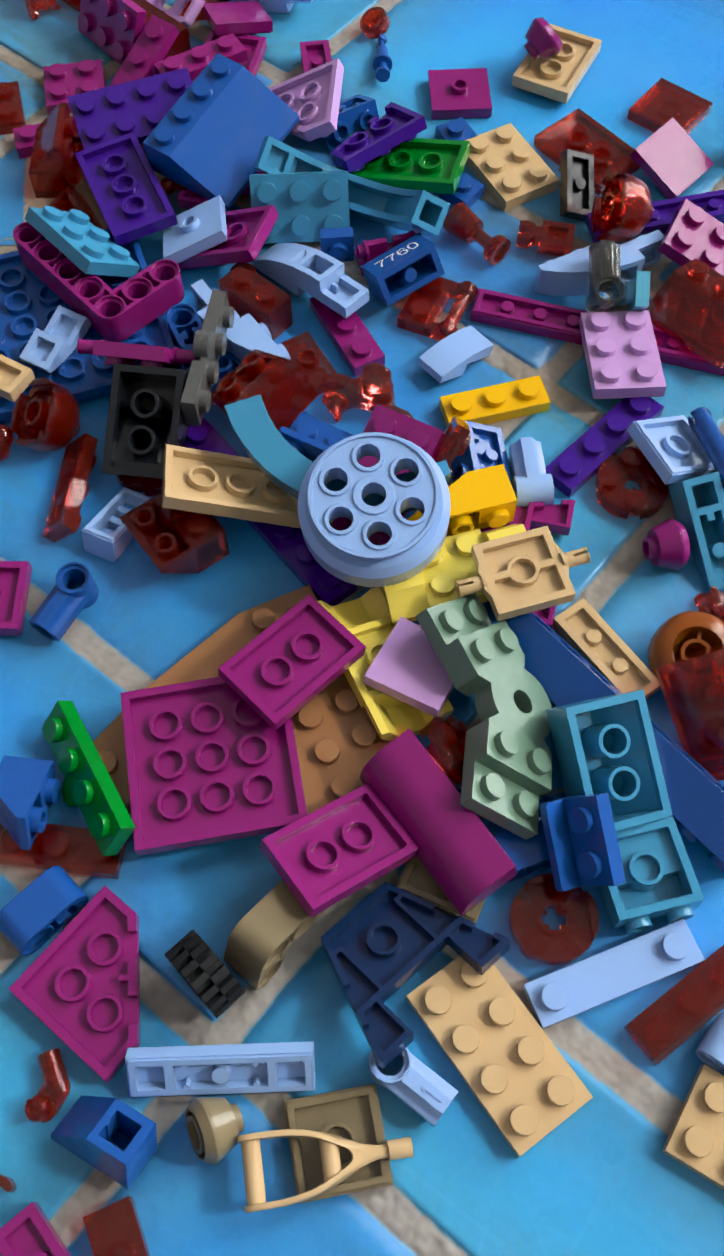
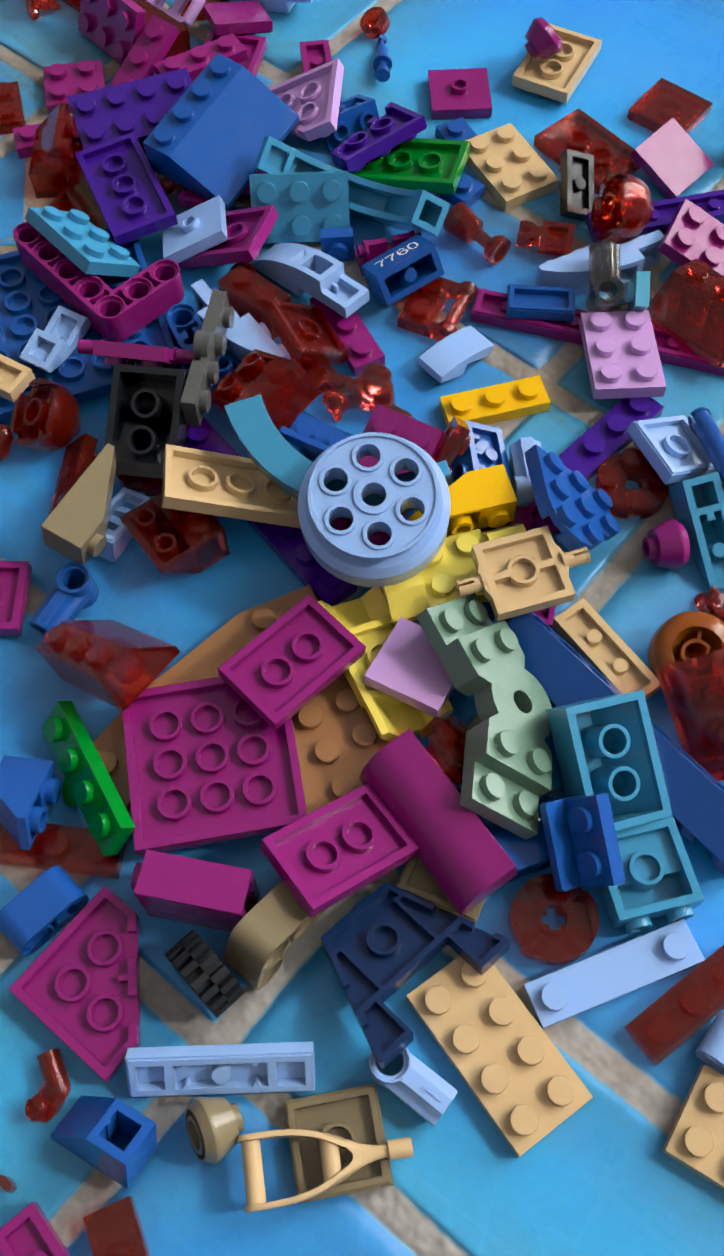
(81, 518): none -> dark tan slope
(106, 658): none -> clear red slope
(194, 890): none -> magenta brick
(305, 332): none -> clear red plate
(540, 303): none -> blue tile
(570, 501): none -> blue plate

